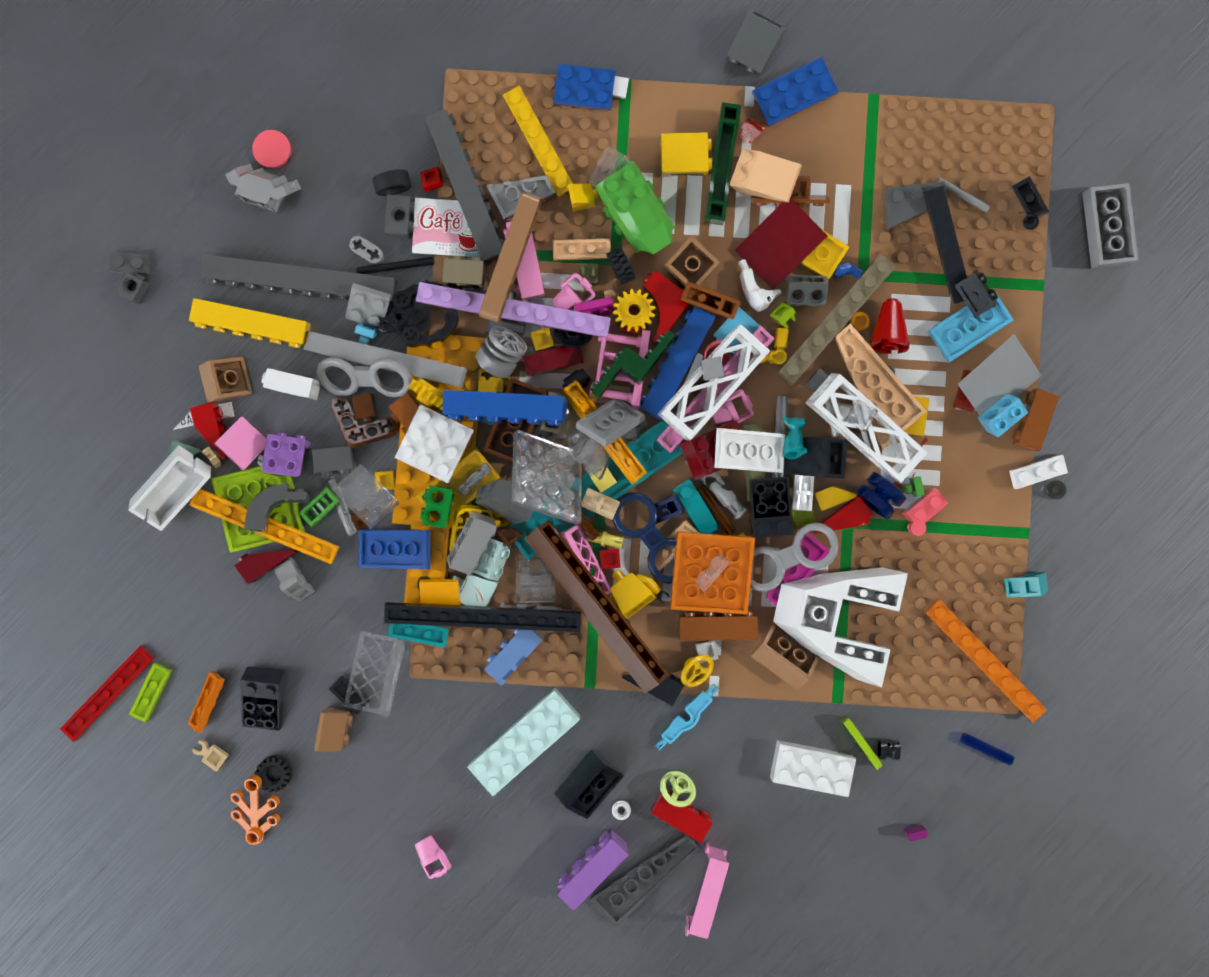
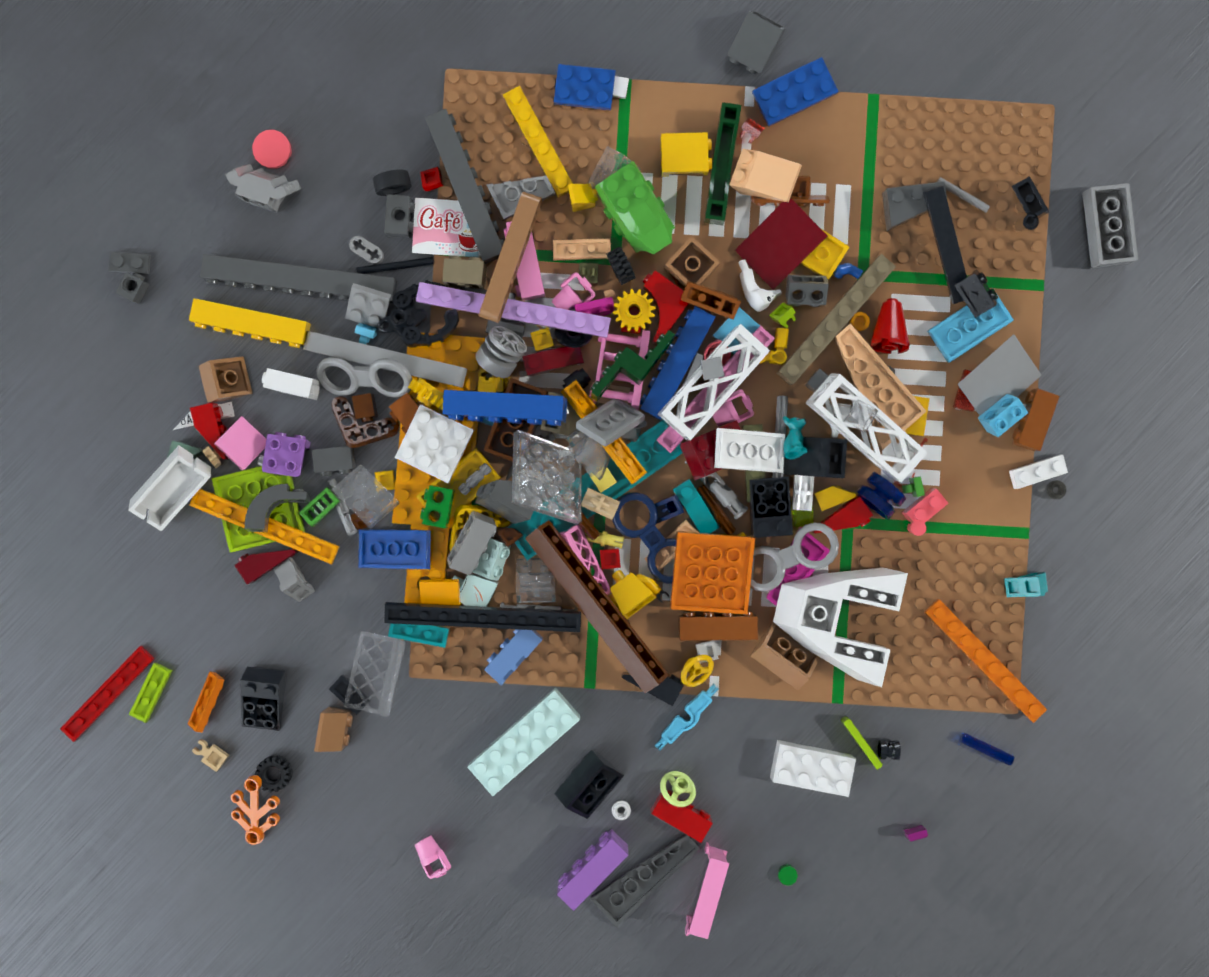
(716, 567): clear plate -> none
(787, 875): none -> green tile

